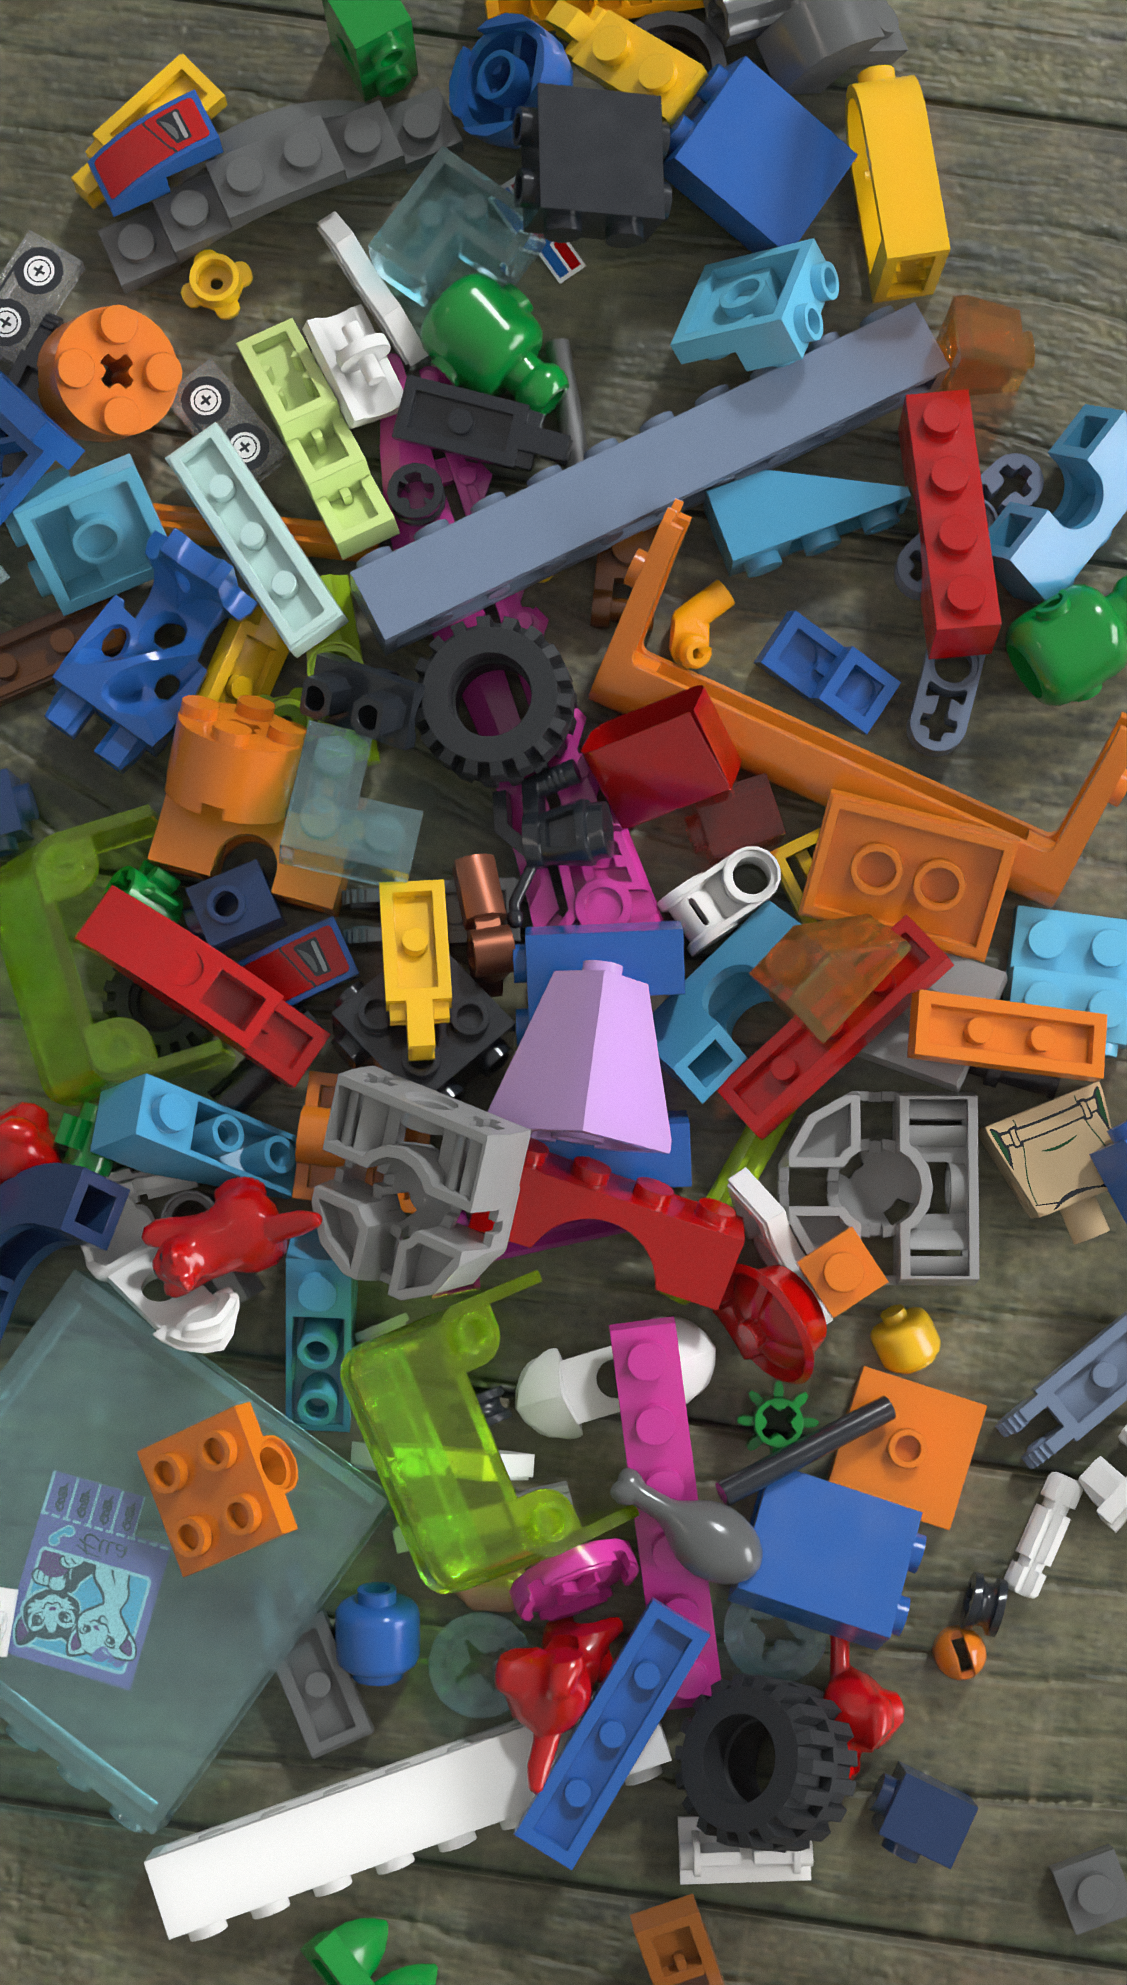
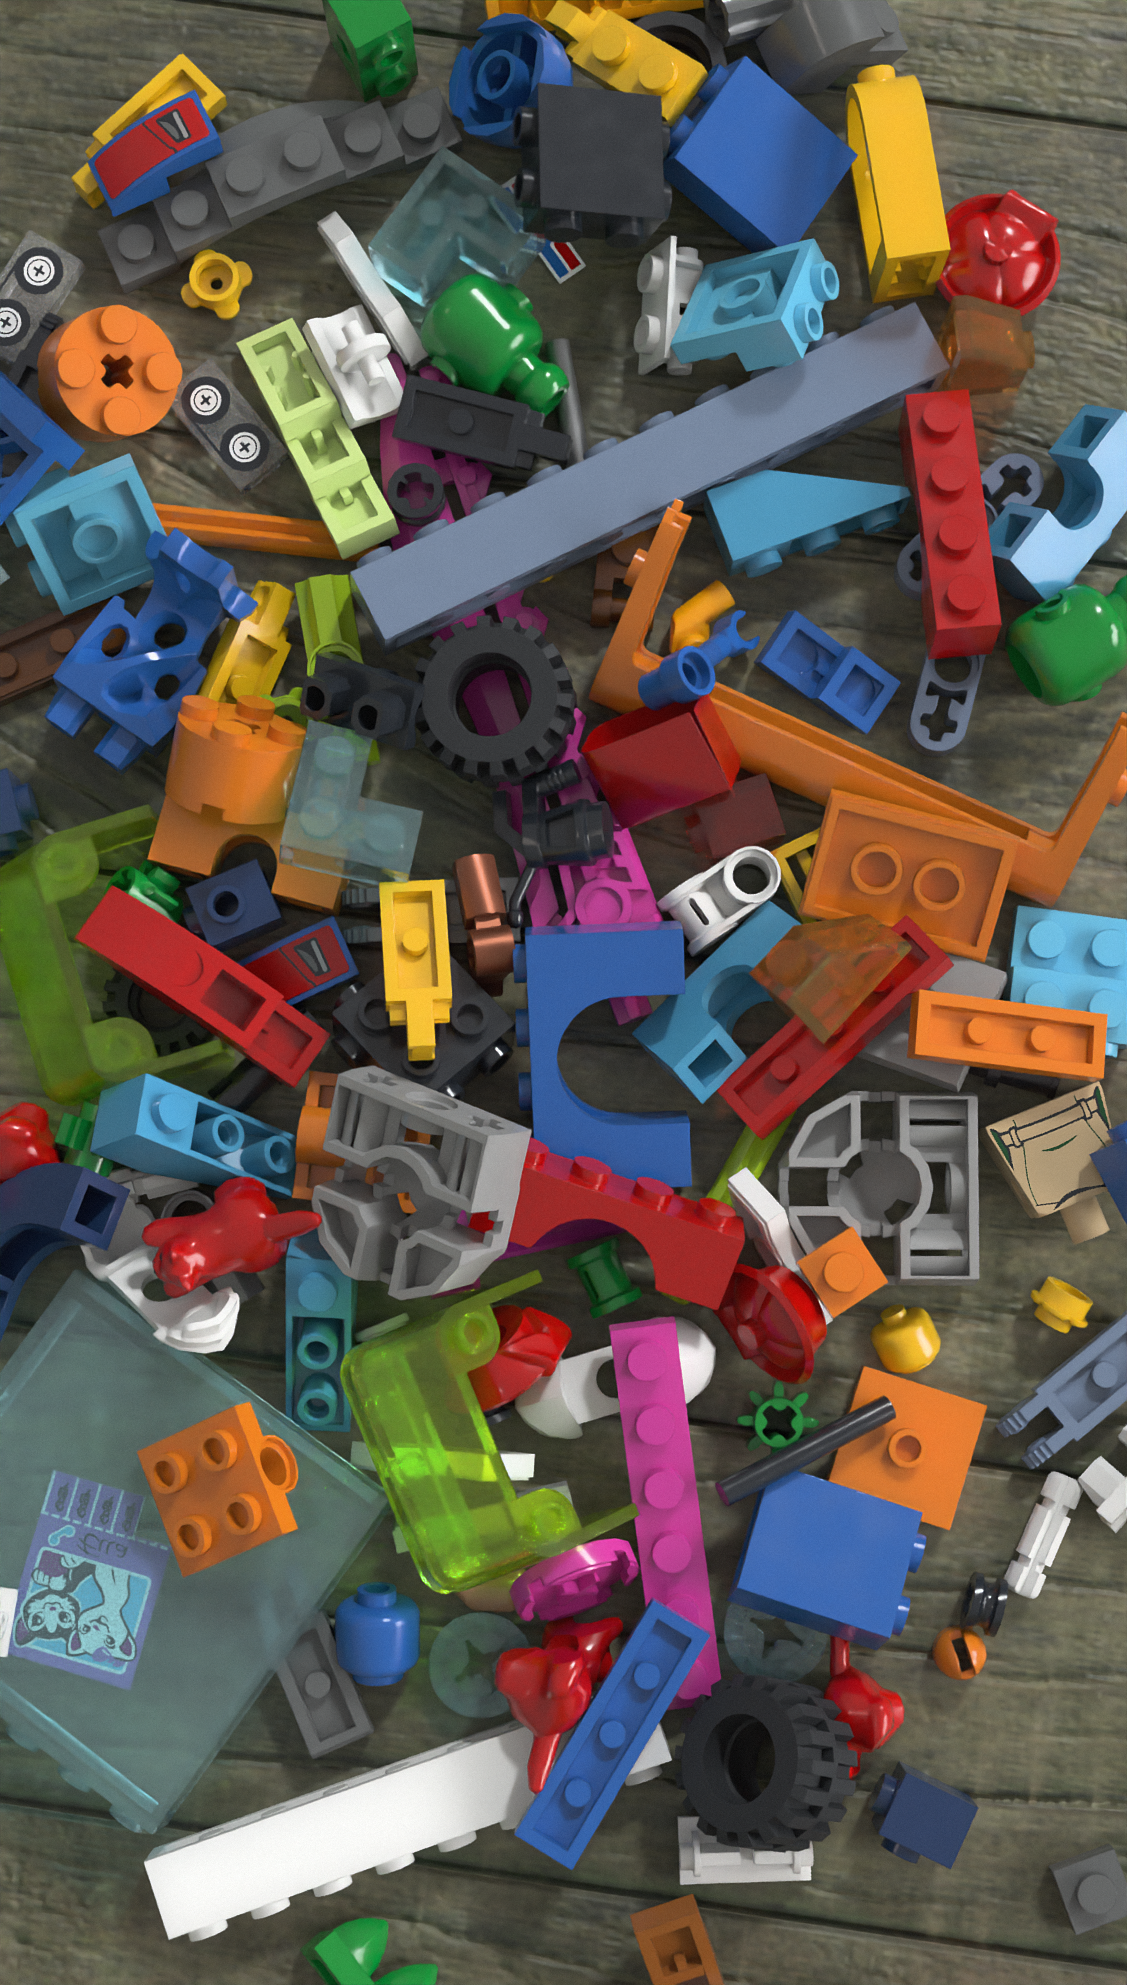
(256, 540): light aqua tile -> none
(526, 1352): none -> red piece
(589, 1065): lavender slope -> none
(604, 1277): none -> green bush
(667, 283): none -> white hinge
(690, 671): none -> blue brick
(703, 1534): dark grey piece -> none
(1001, 251): none -> red piece
(1061, 1305): none -> yellow plate

